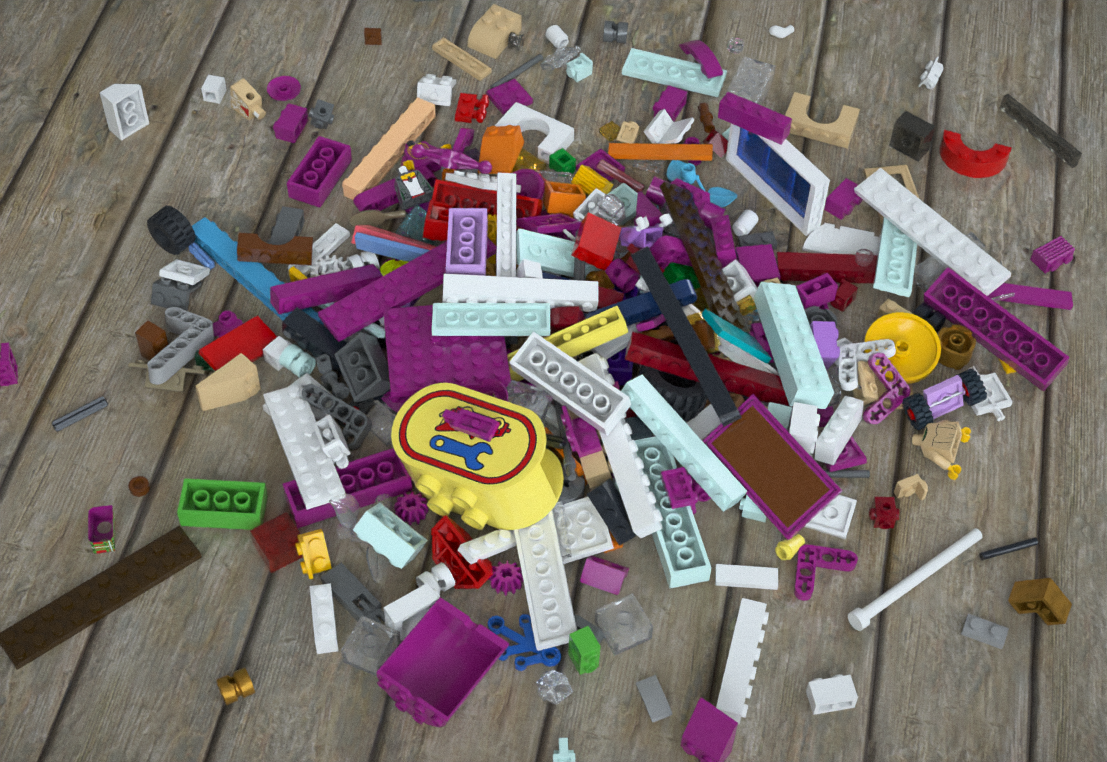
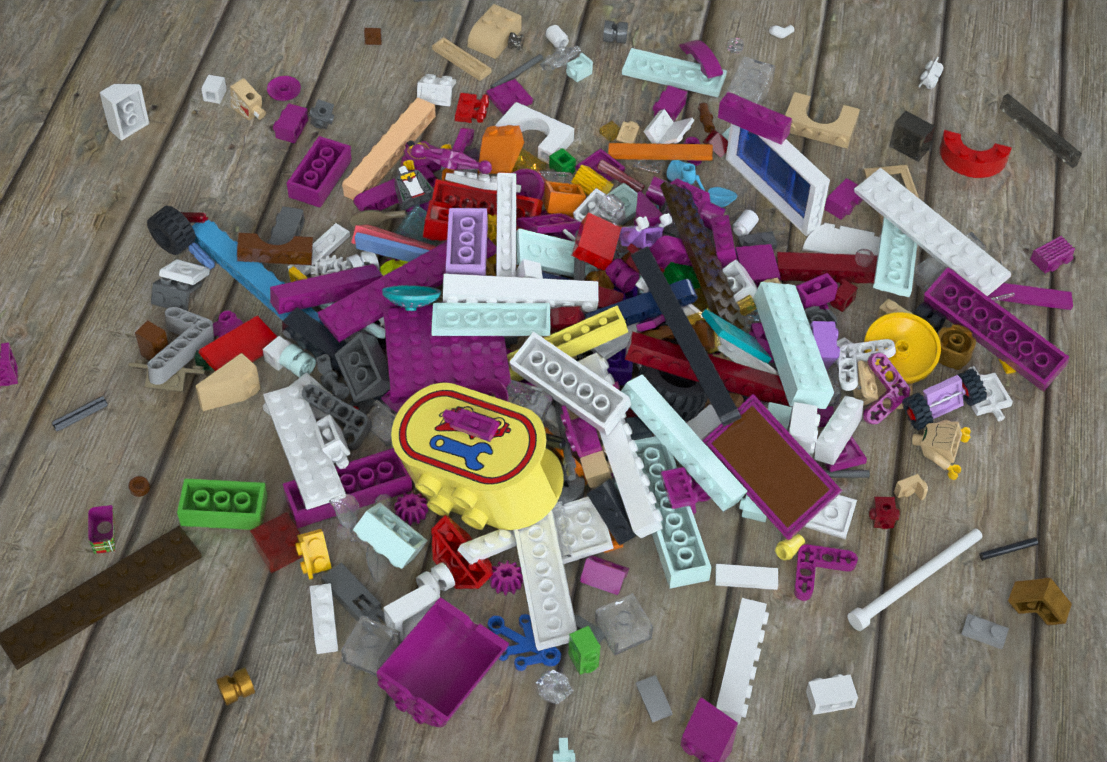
(195, 217): none -> dark red axle
(411, 296): none -> teal dish

